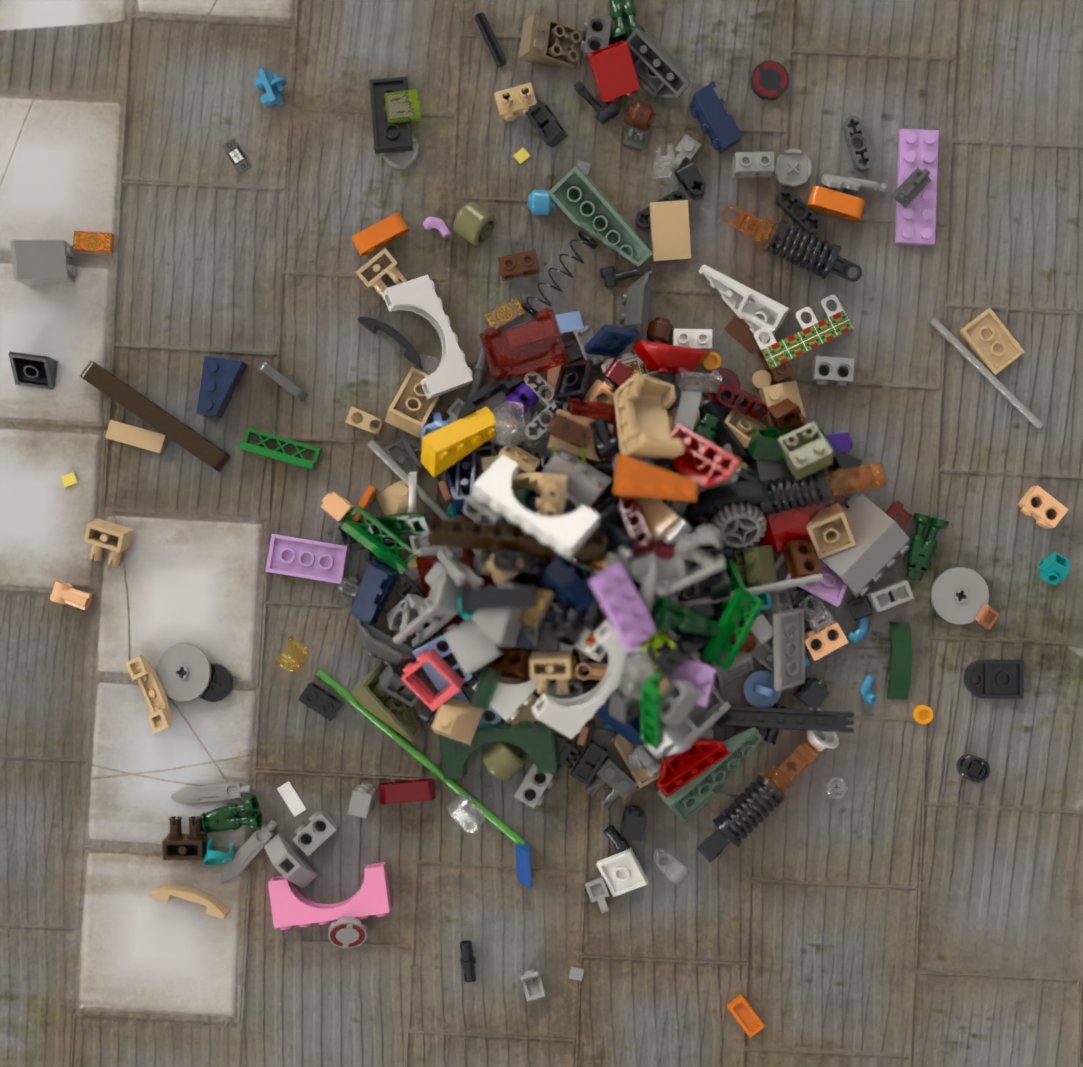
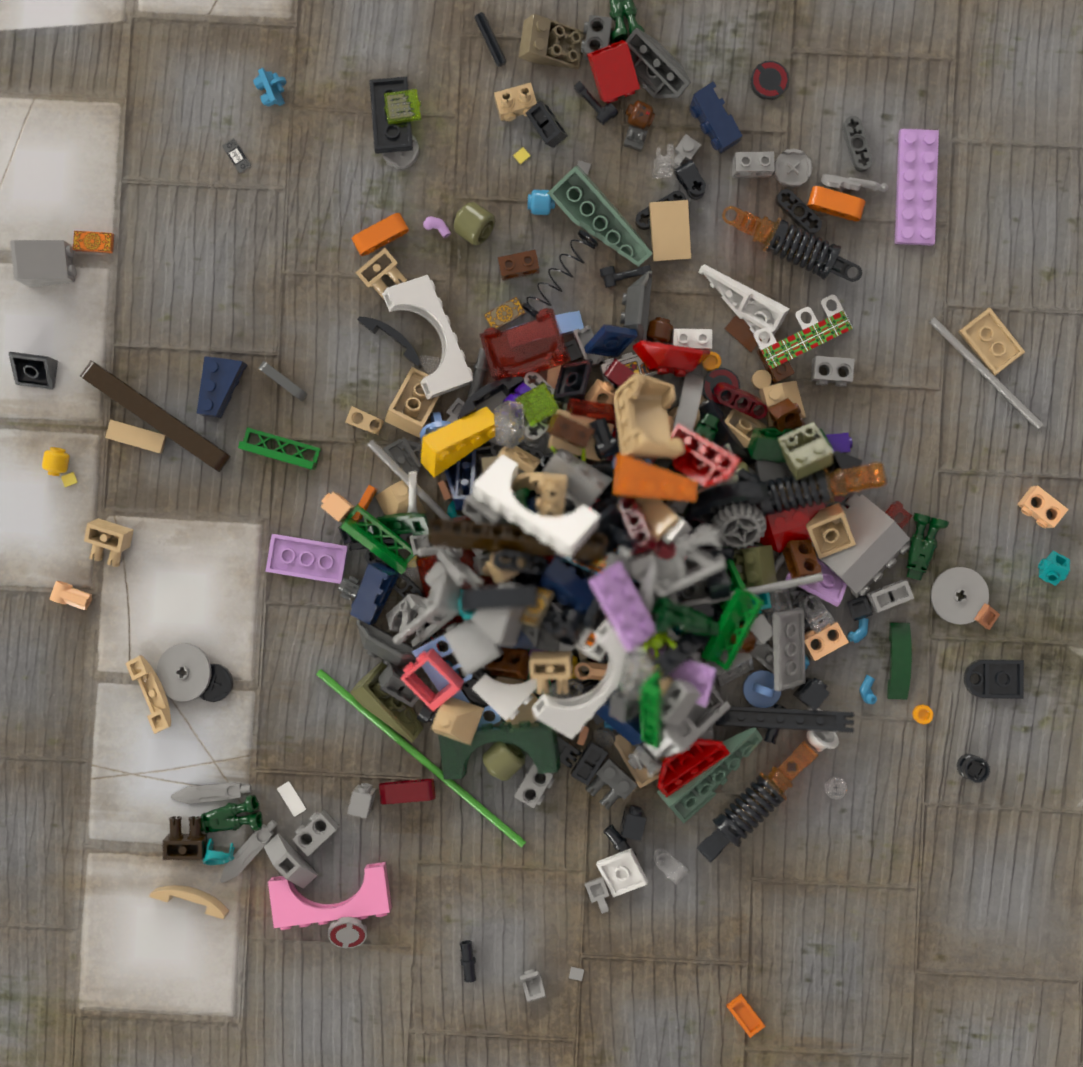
(55, 461): none -> yellow head
(292, 655): clear yellow piece -> none
(321, 701): black brick -> none
(465, 811): clear piece -> none
(485, 688): clear green pin -> none
(523, 863): blue slope -> none
(537, 404): none -> clear neon green piece
(698, 381): clear hinge -> none
(912, 187): dark grey hinge -> none

